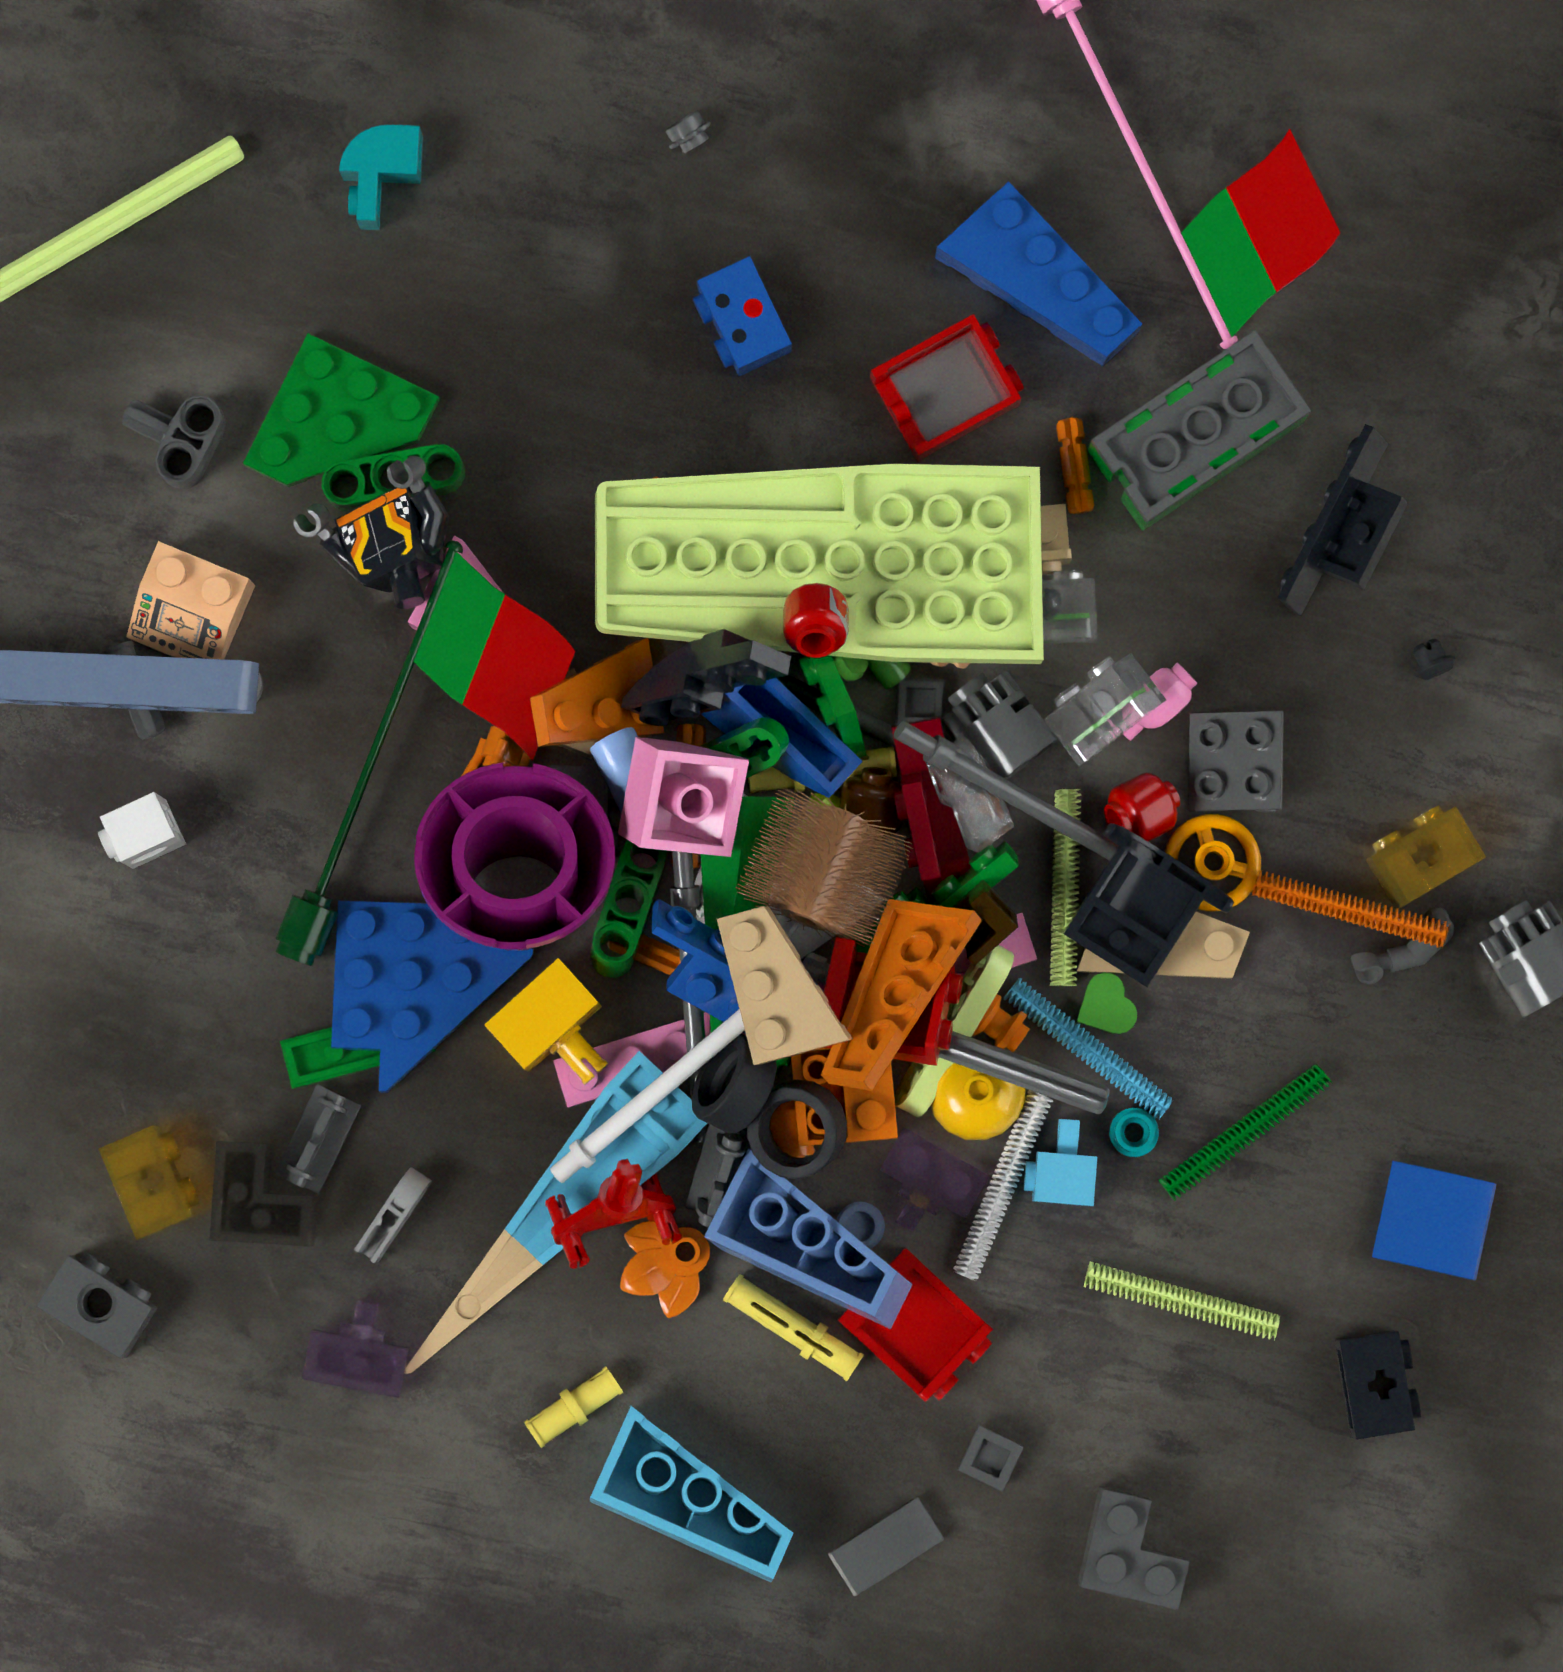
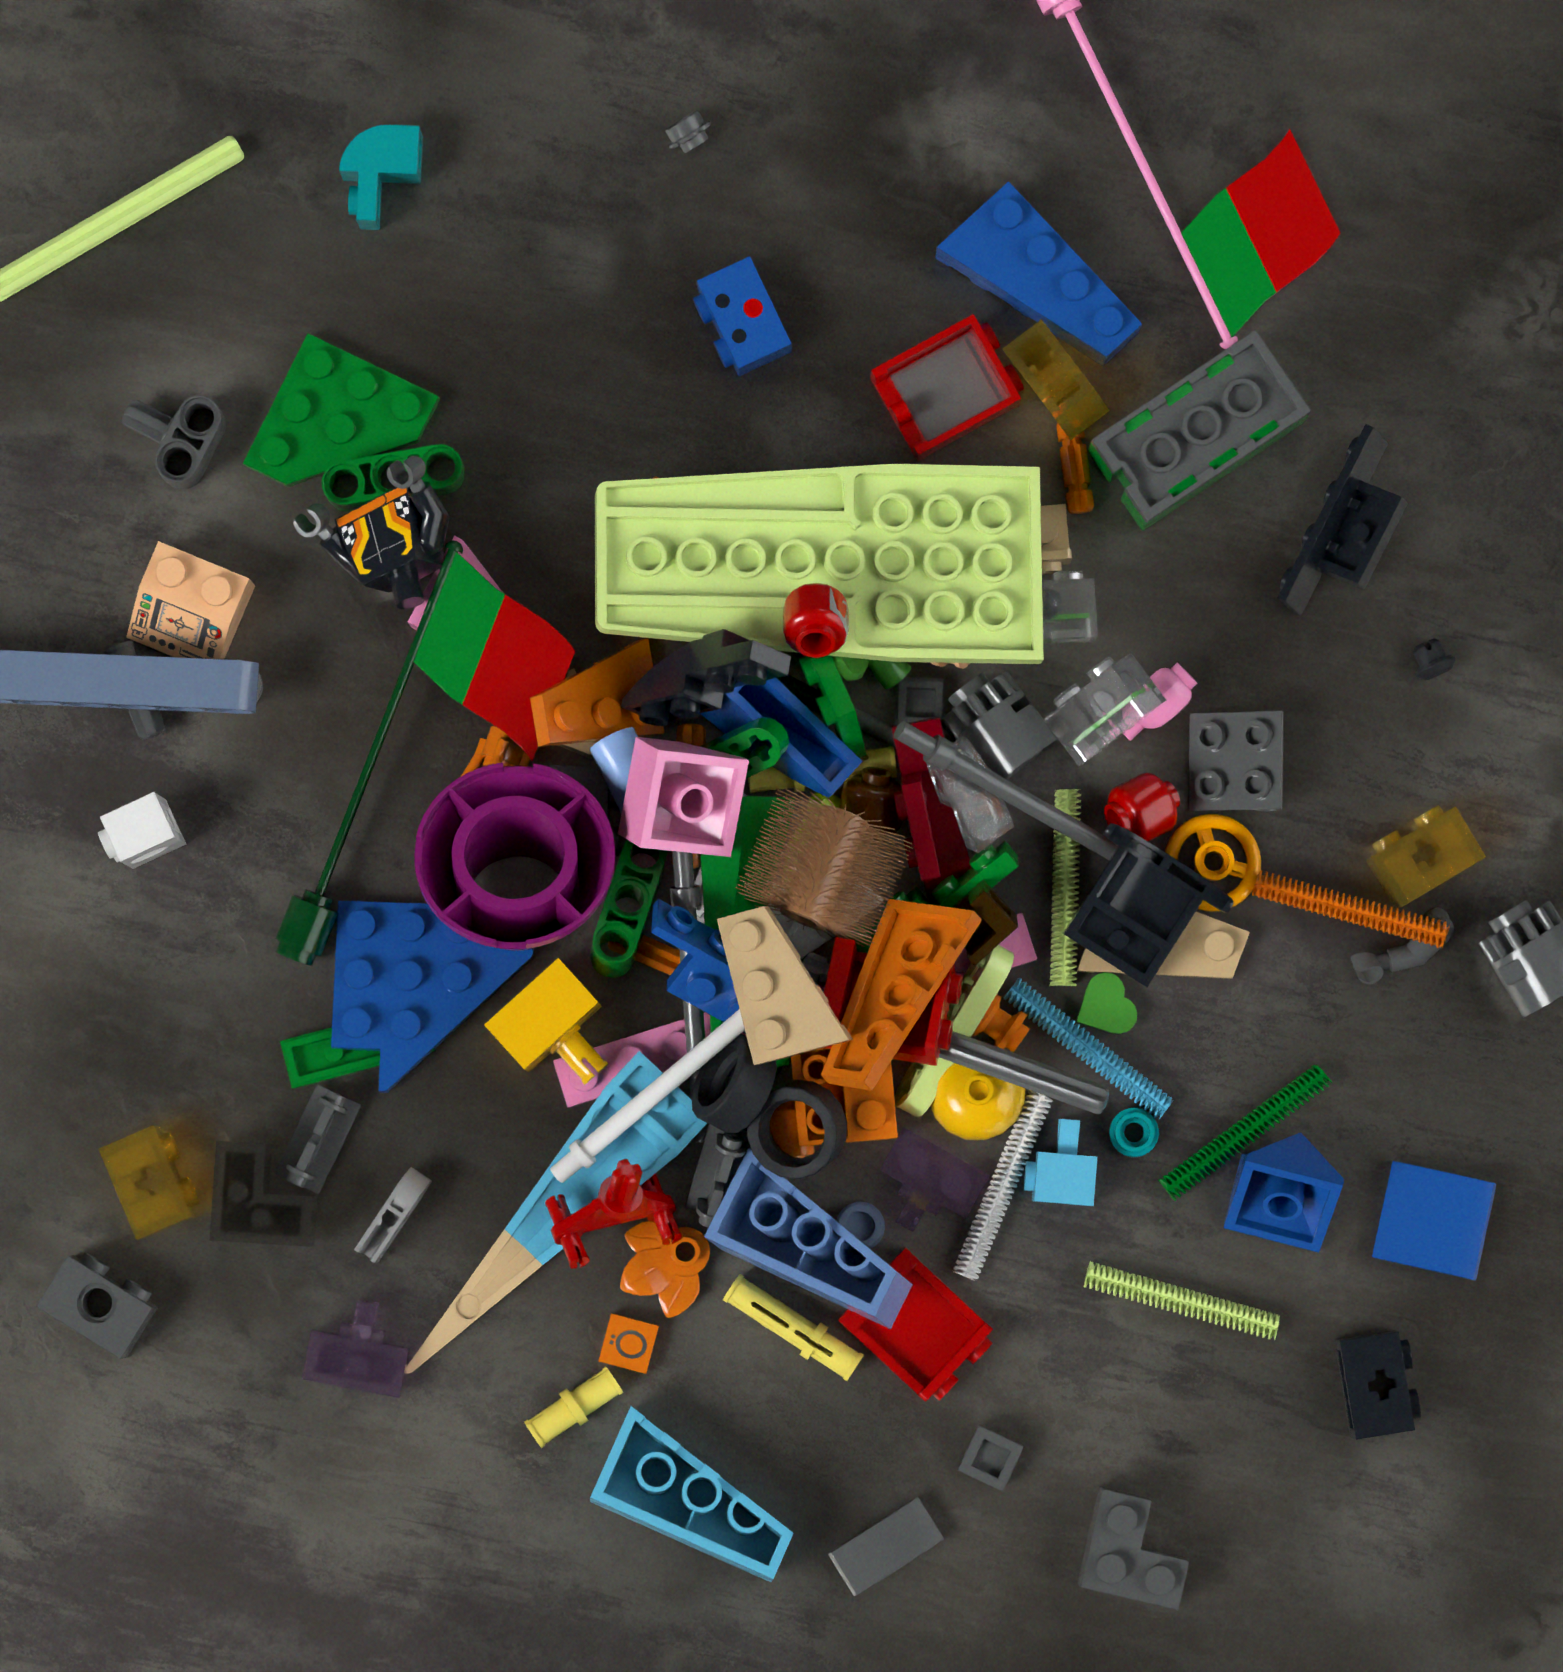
(628, 1343): none -> orange tile
(1056, 379): none -> clear yellow brick
(1285, 1194): none -> blue slope

